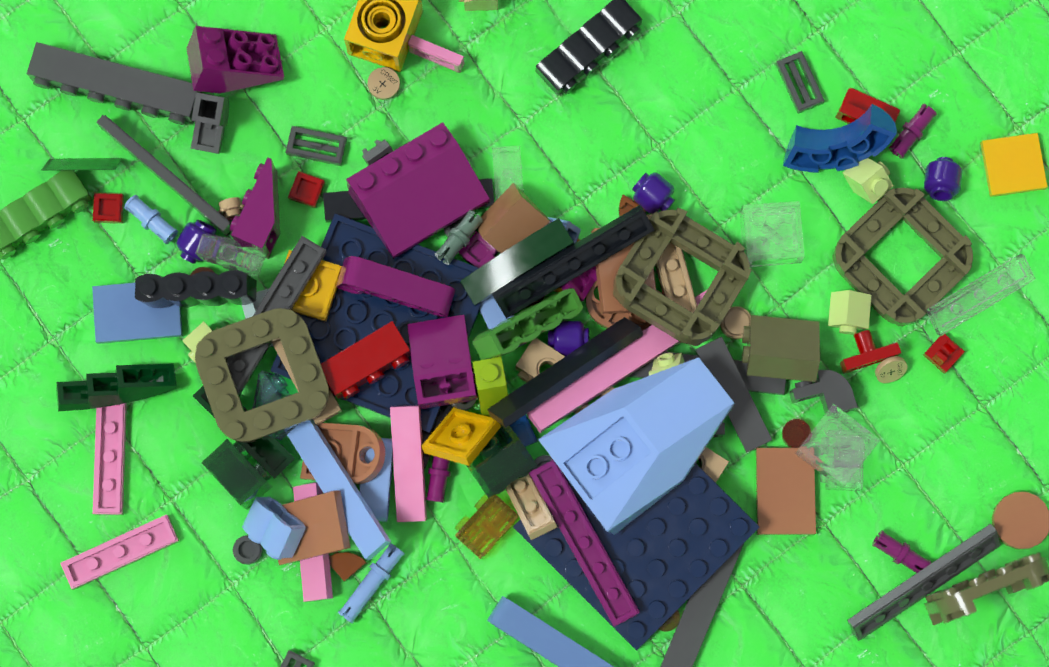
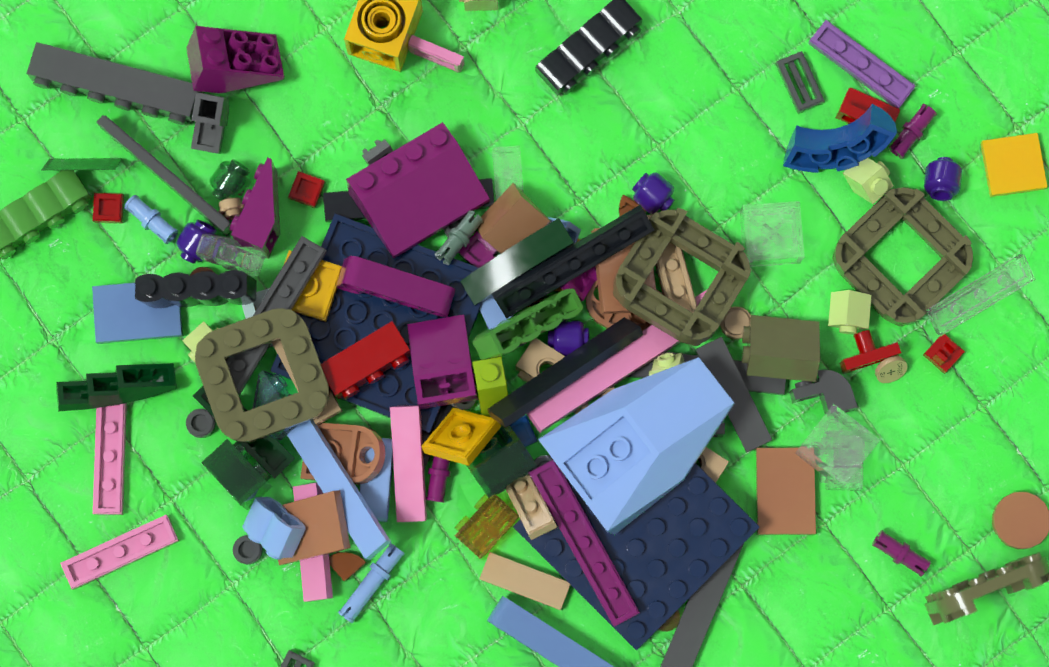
(200, 423): none -> dark grey tile
(230, 180): none -> clear green head
(316, 156): dark grey tile -> none
(383, 83): tan piece -> none
(524, 581): none -> tan tile
(795, 433): clear red tile -> none
(861, 64): none -> medium lavender tile
(924, 582): dark grey tile -> none

